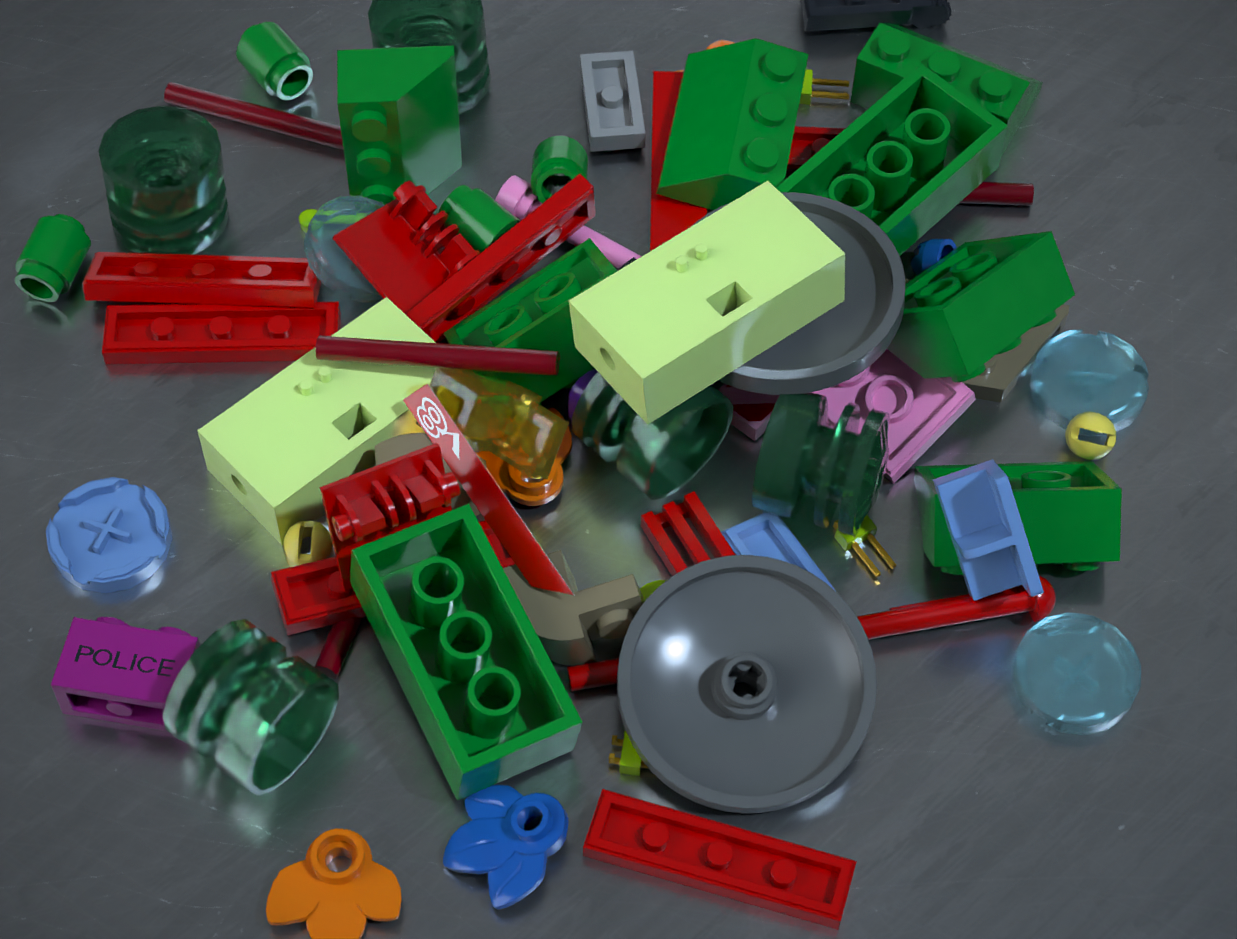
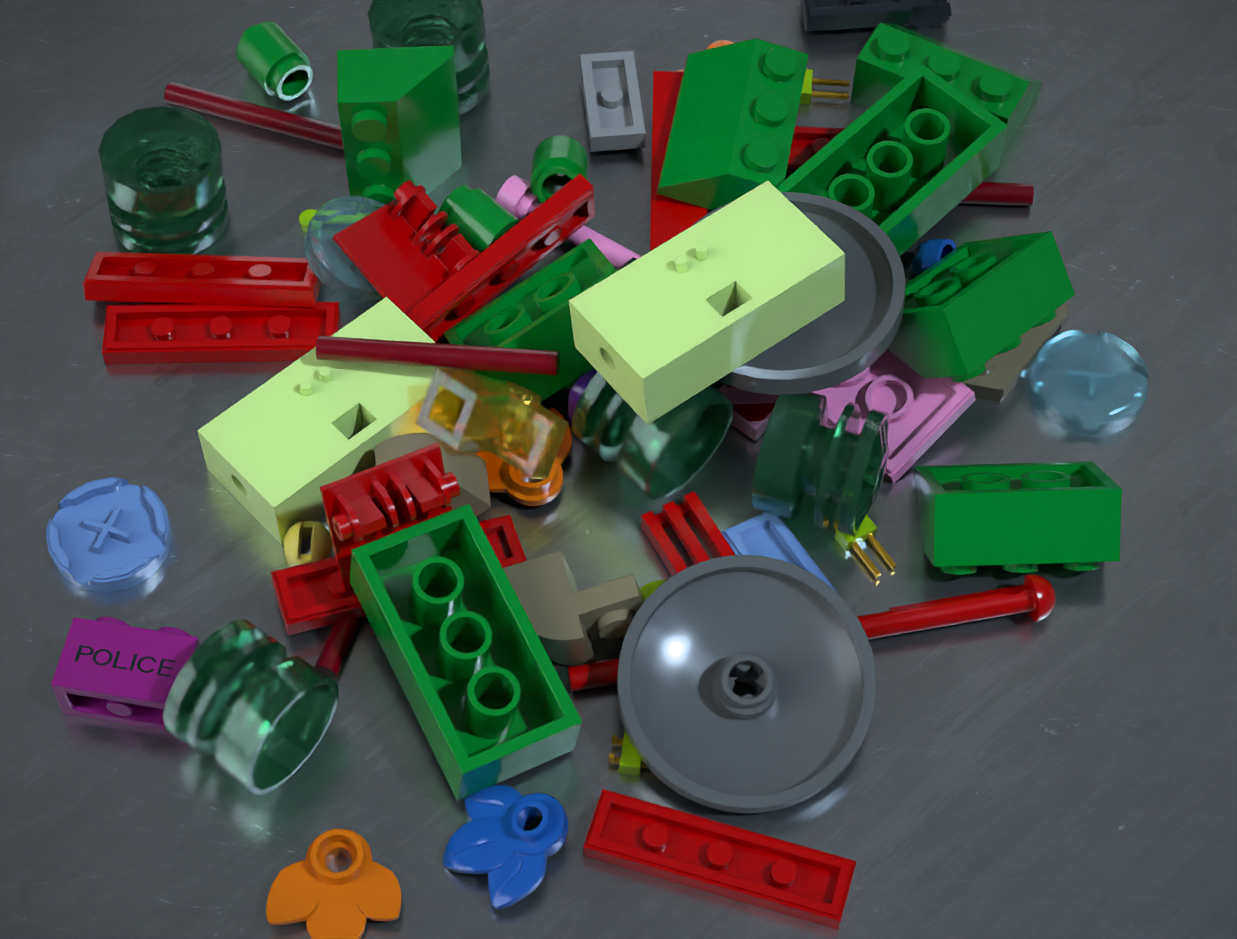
(52, 257): green brick -> none
(485, 492): red sticker -> none
(987, 531): medium blue panel -> none
(1076, 673): clear light blue tile -> none
(1095, 423): light yellow hinge -> none

